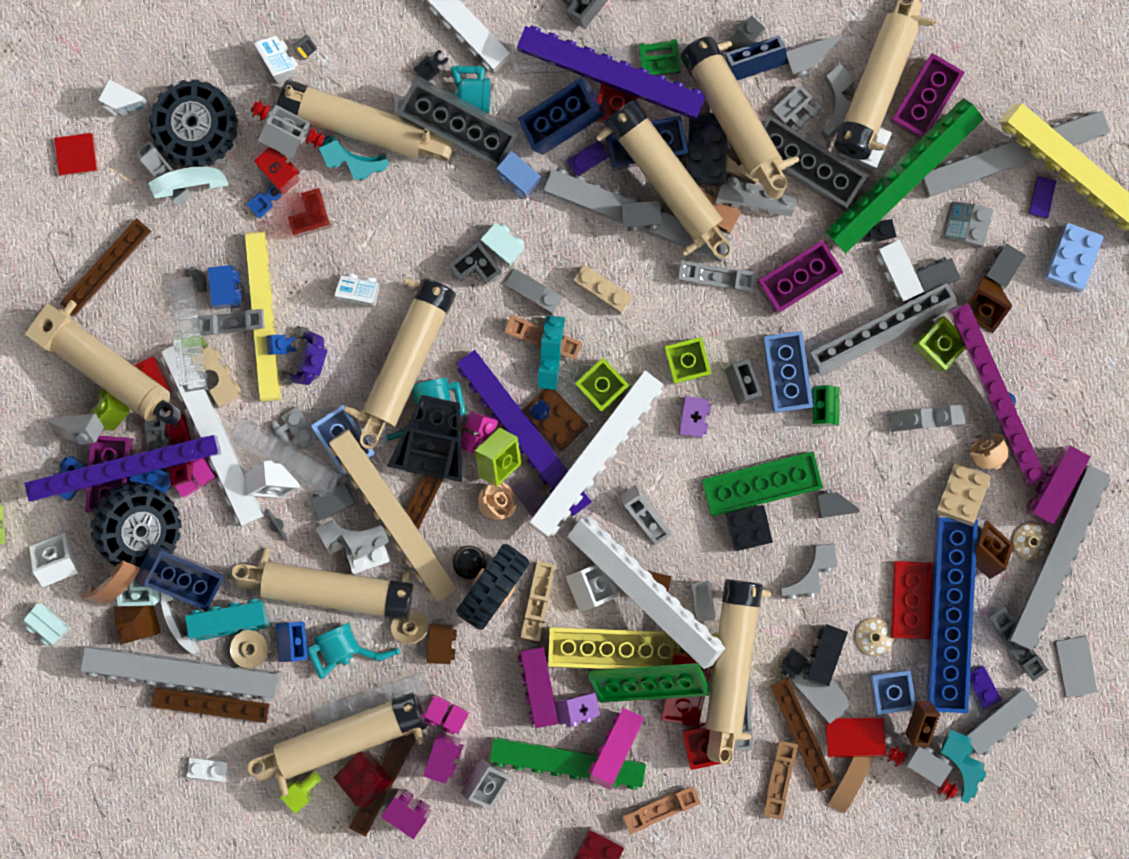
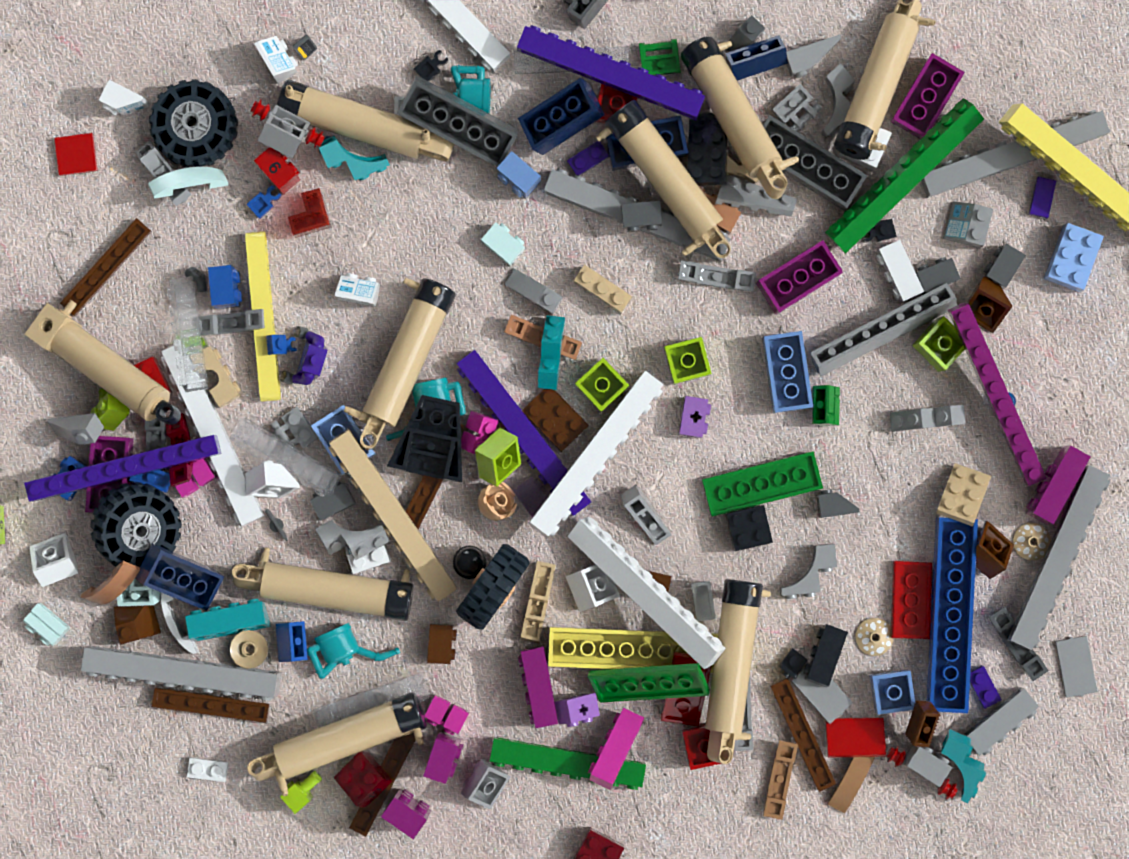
(416, 621): tan dish -> none
(474, 260): dark grey brick -> none
(540, 410): clear blue piece -> none
(661, 809): nougat slope -> none
(743, 382): dark grey brick -> none
(990, 453): light nougat cylinder -> none

